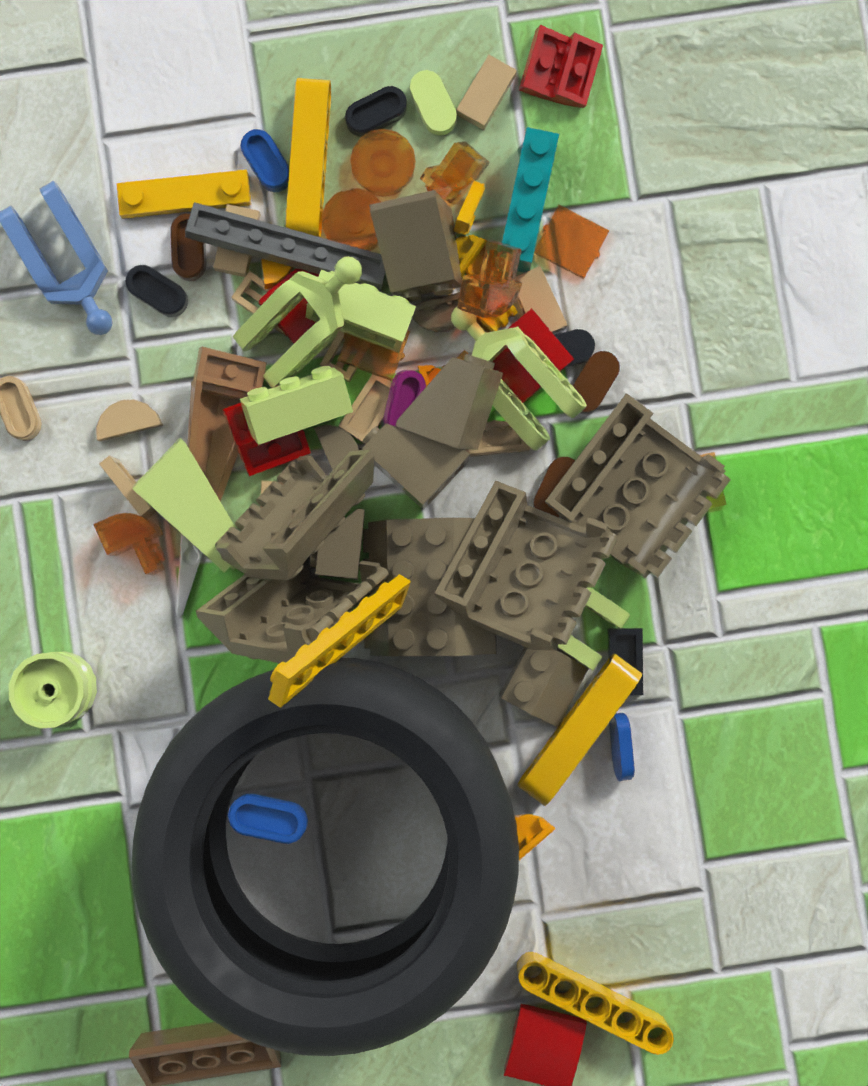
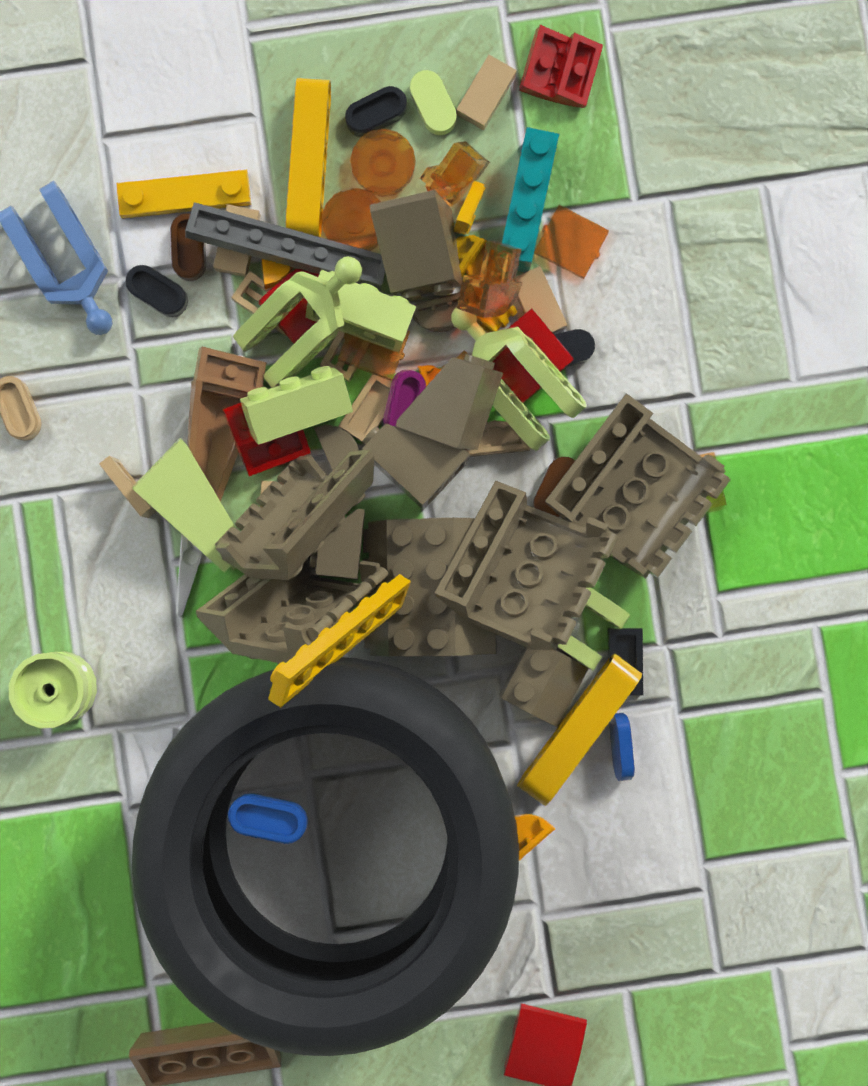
(126, 418): tan tile -> none
(130, 531): clear orange brick -> none
(265, 160): blue tile -> none
(597, 379): reddish brown tile -> none
(604, 1015): yellow beam -> none

